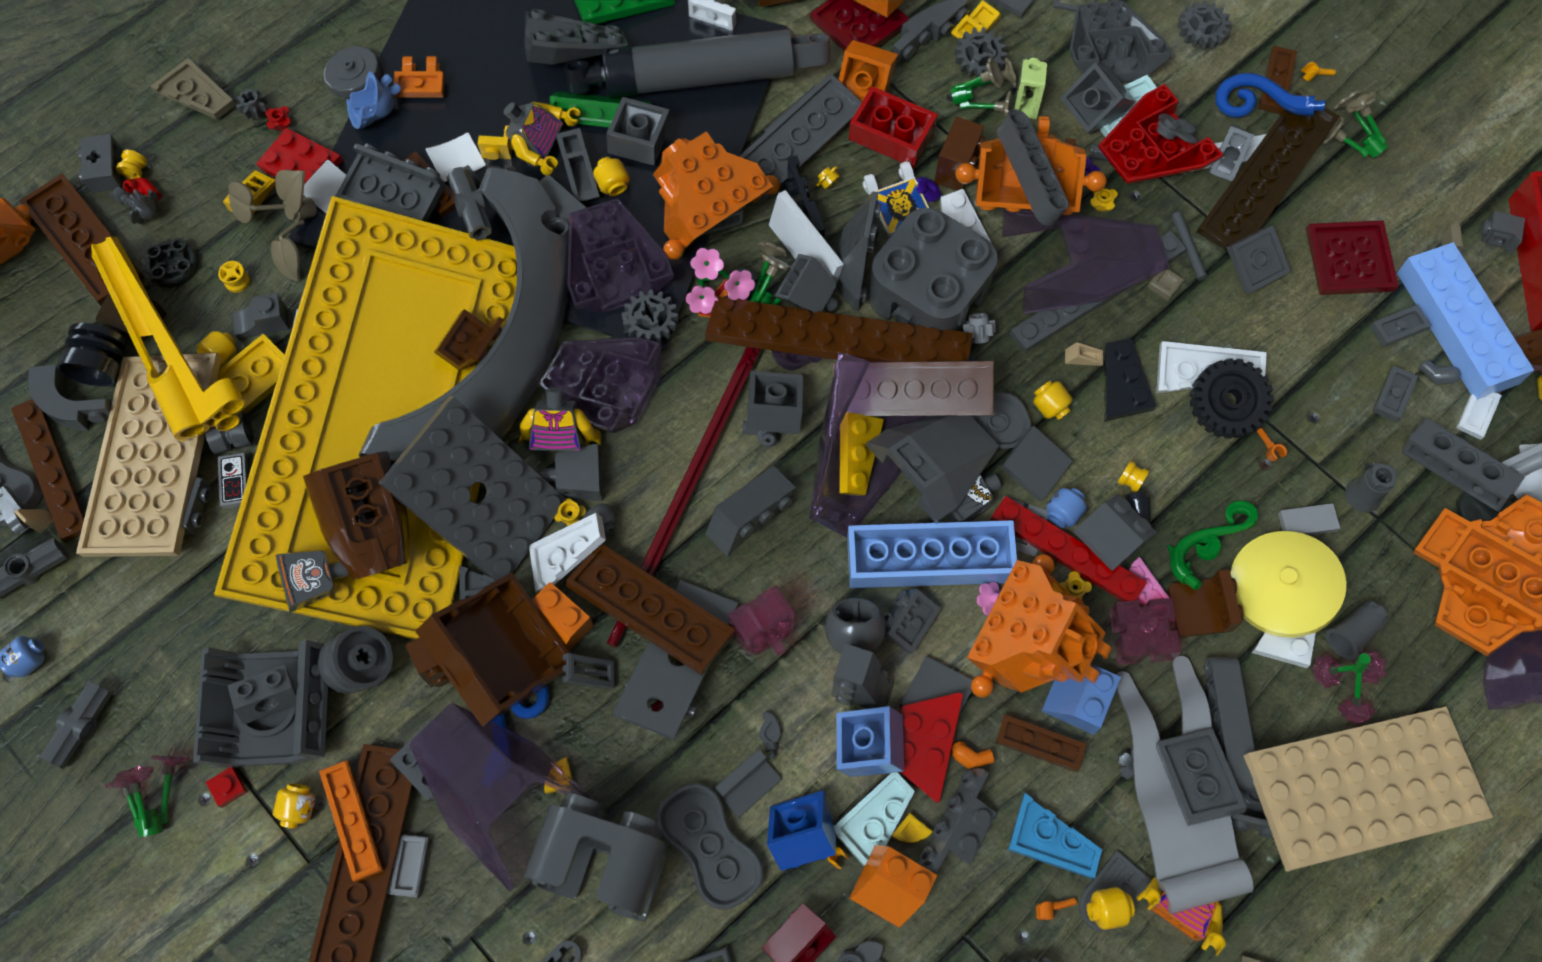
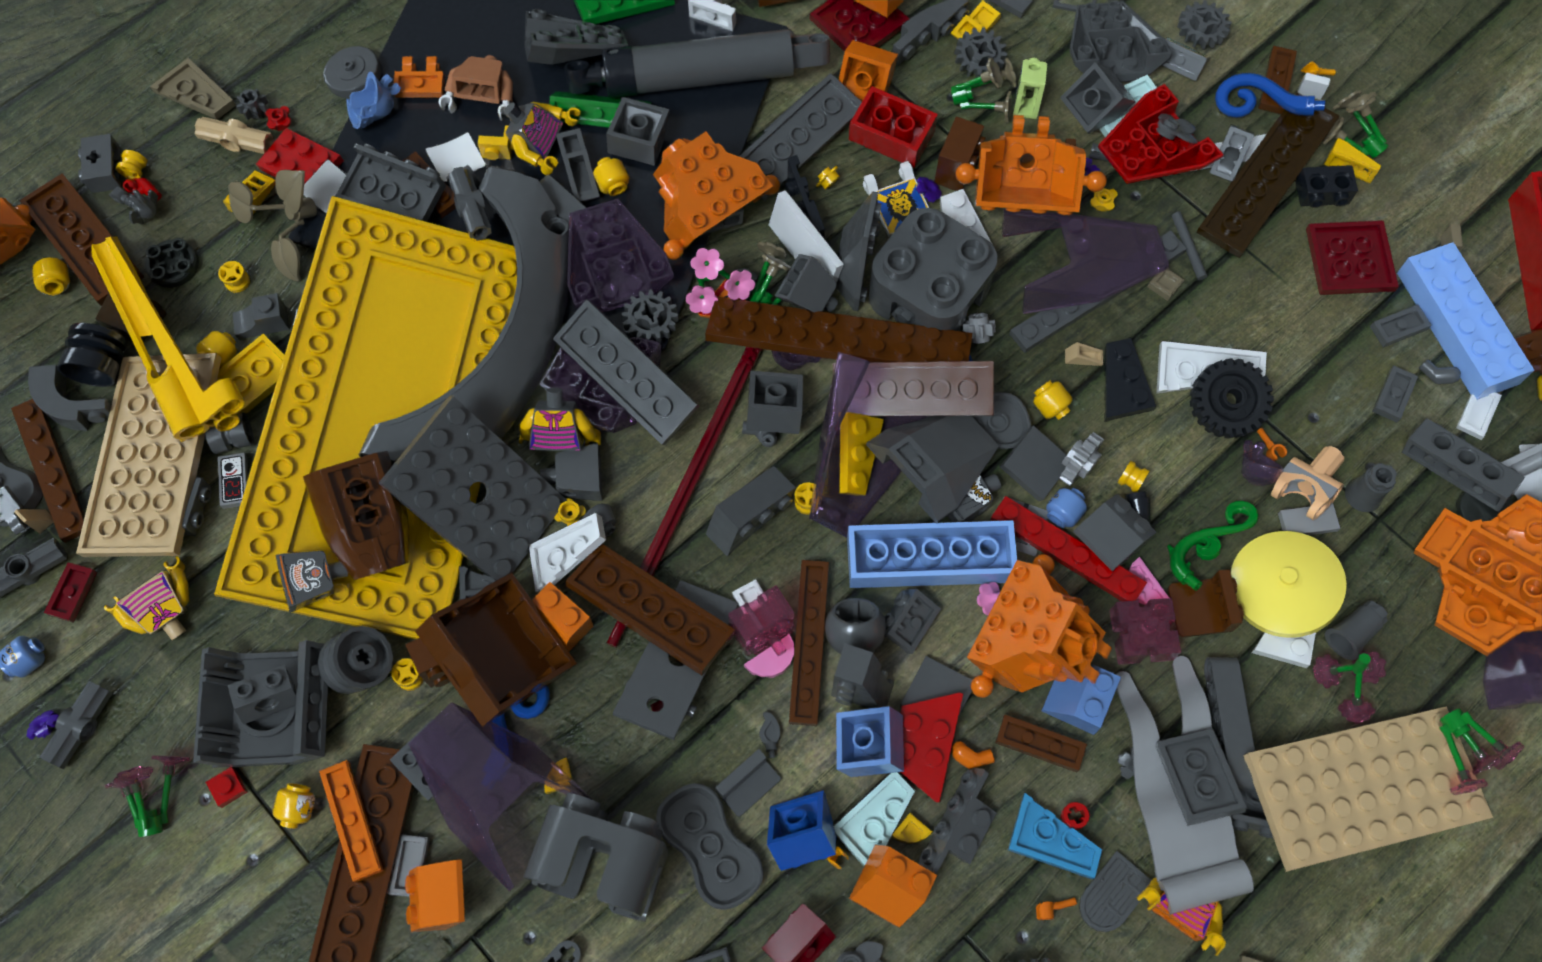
(42, 725): none -> dark purple plant
(51, 276): none -> yellow head
(70, 592): none -> dark red plate
(155, 603): none -> torso
(233, 135): none -> tan piece
(403, 669): none -> yellow wheel
(435, 896): none -> orange slope
(467, 340): reddish brown bracket -> none
(478, 80): none -> nougat torso
(570, 669): dark grey tile -> none
(626, 372): none -> dark grey plate
(747, 593): none -> white tile
(769, 664): none -> bright pink tile
(805, 492): none -> yellow wheel
(809, 643): none -> reddish brown plate
(1032, 167): dark grey beam -> none
(1074, 579): yellow plate -> none
(1078, 807): none -> red bush
(1081, 458): none -> light grey gear
(1110, 908): yellow head -> none
(1185, 59): none -> dark grey panel
(1257, 467): none -> clear purple piece
(1258, 259): dark grey plate -> none
(1312, 480): none -> light nougat connector
(1313, 85): none -> white tile
(1326, 186): none -> black brick
(1345, 154): none -> yellow slope
(1458, 725): none -> plant
(1502, 230): dark grey window -> none

